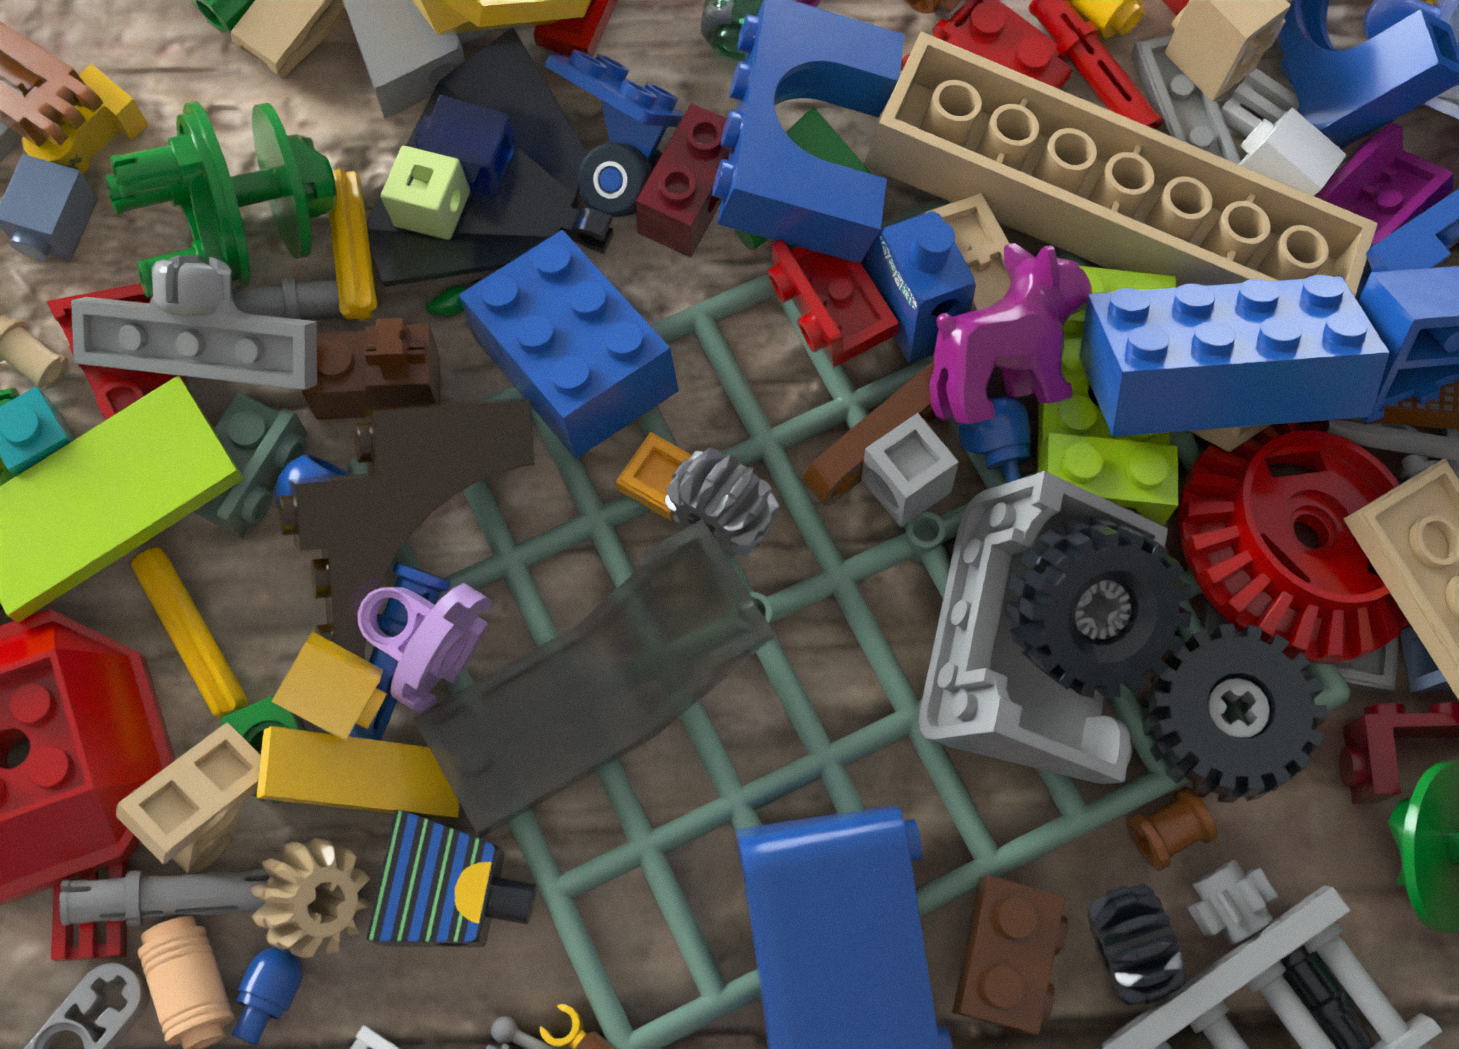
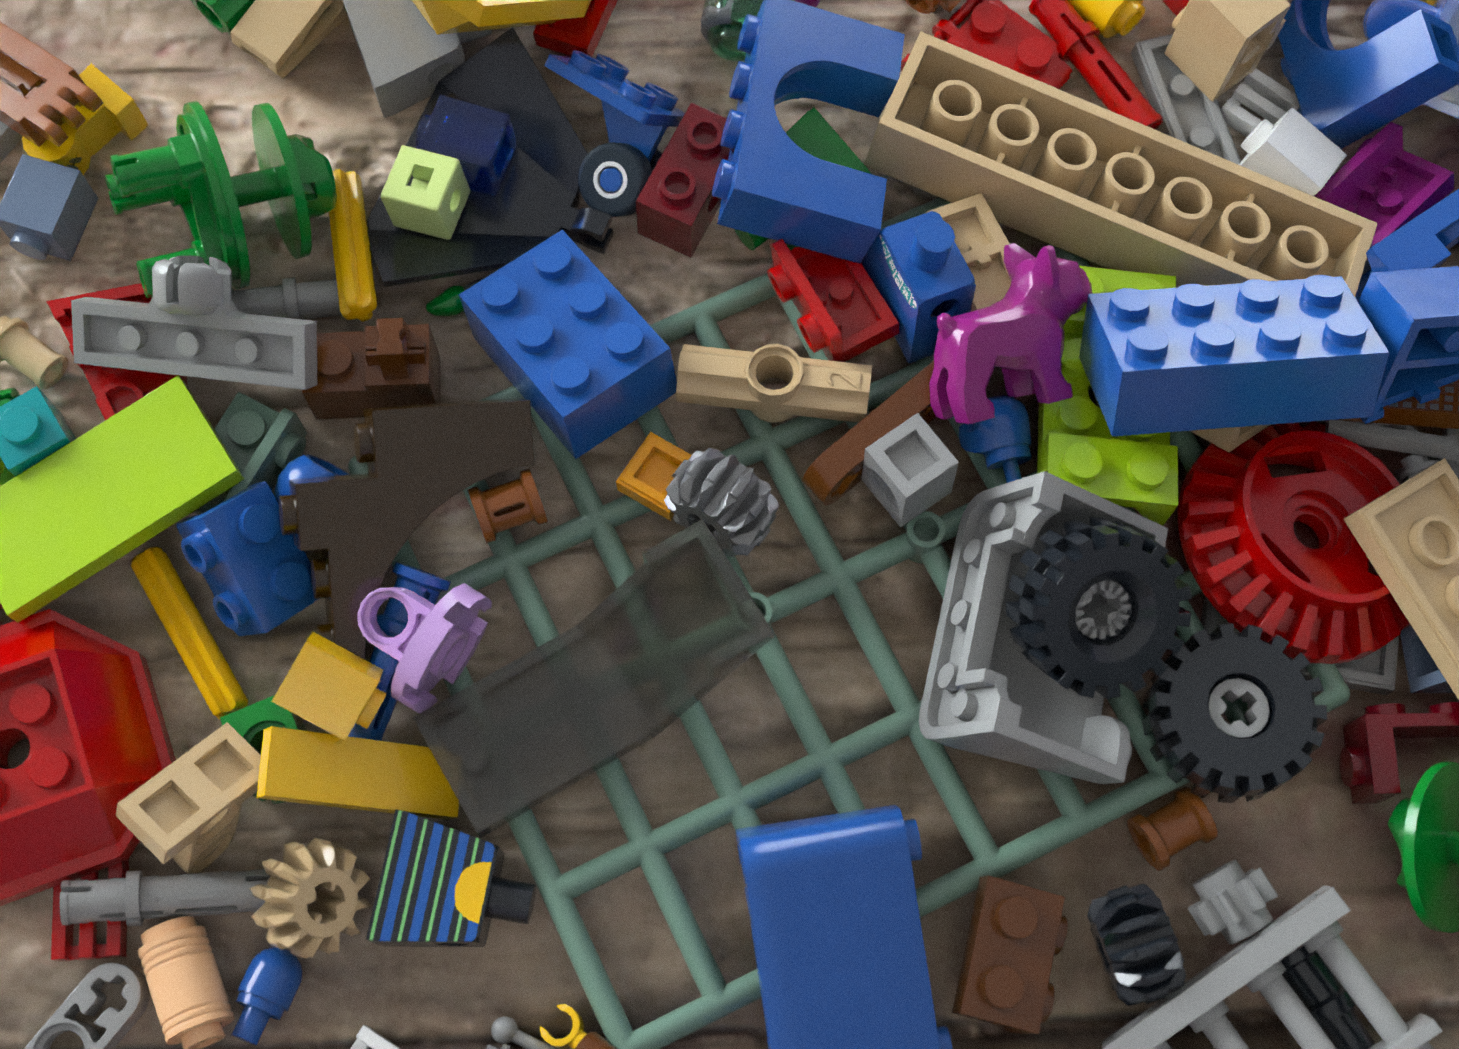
(248, 562): none -> blue bracket
(507, 505): none -> dark orange bush
(734, 378): none -> tan piece

